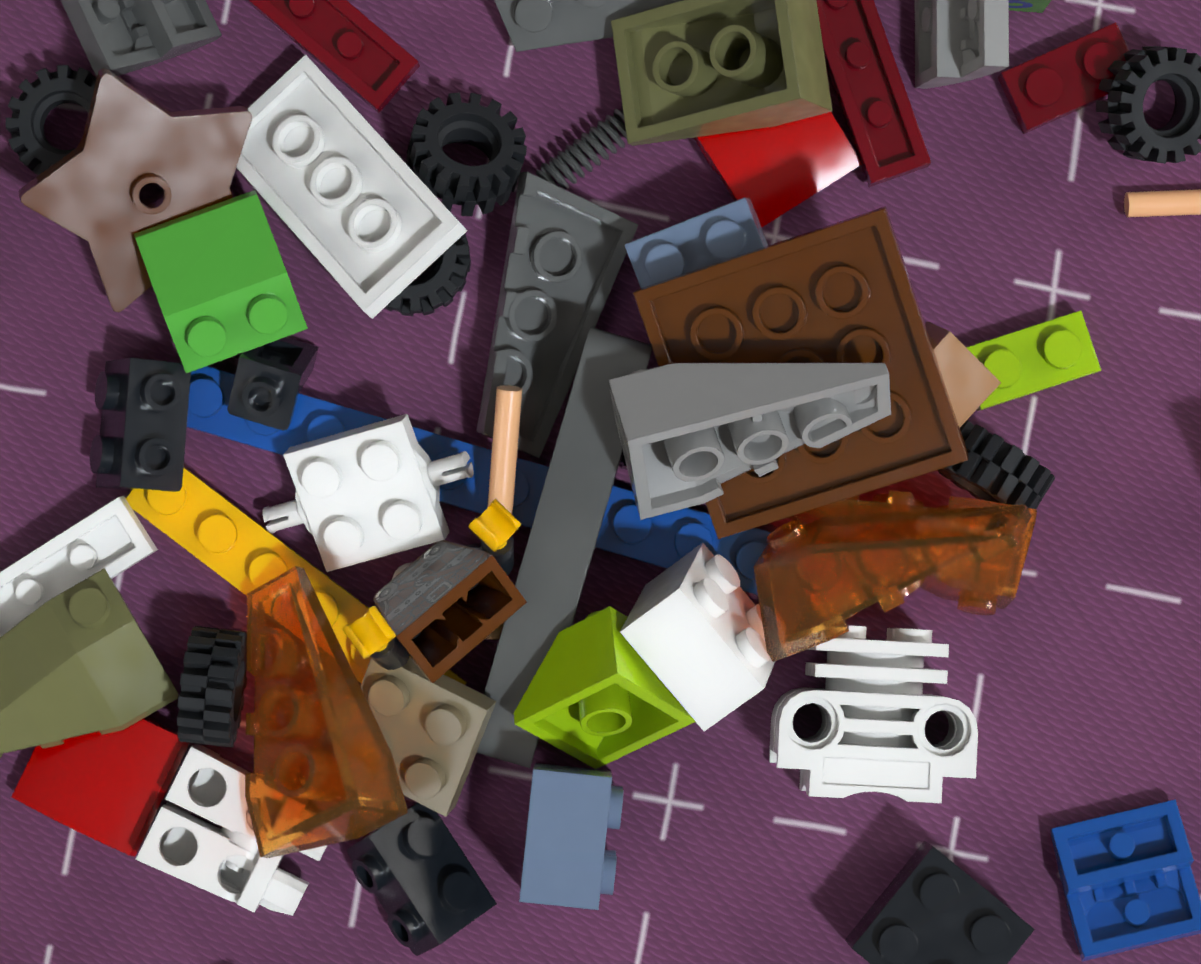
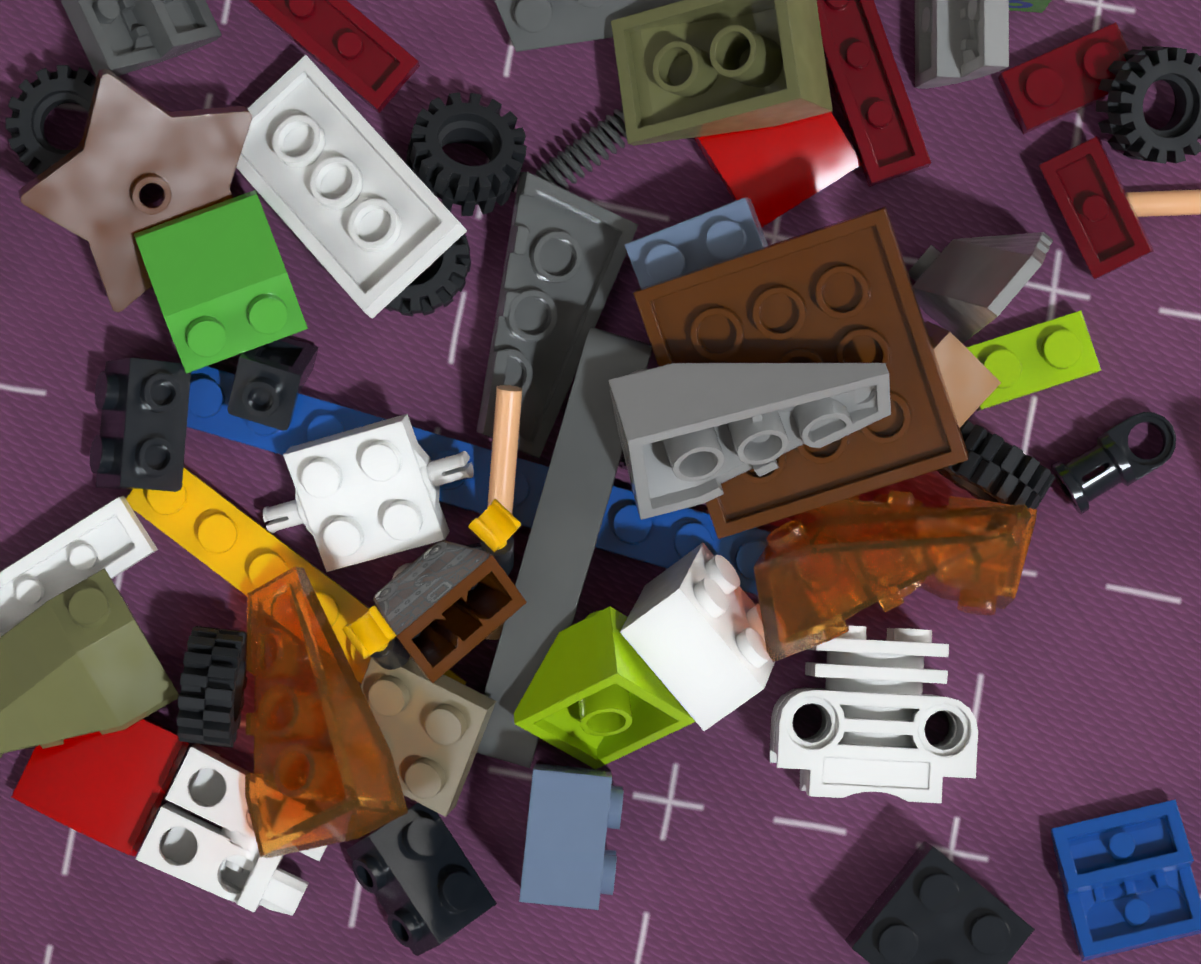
(975, 278): none -> light grey wedge
(1096, 207): none -> dark red plate
(1118, 461): none -> black connector

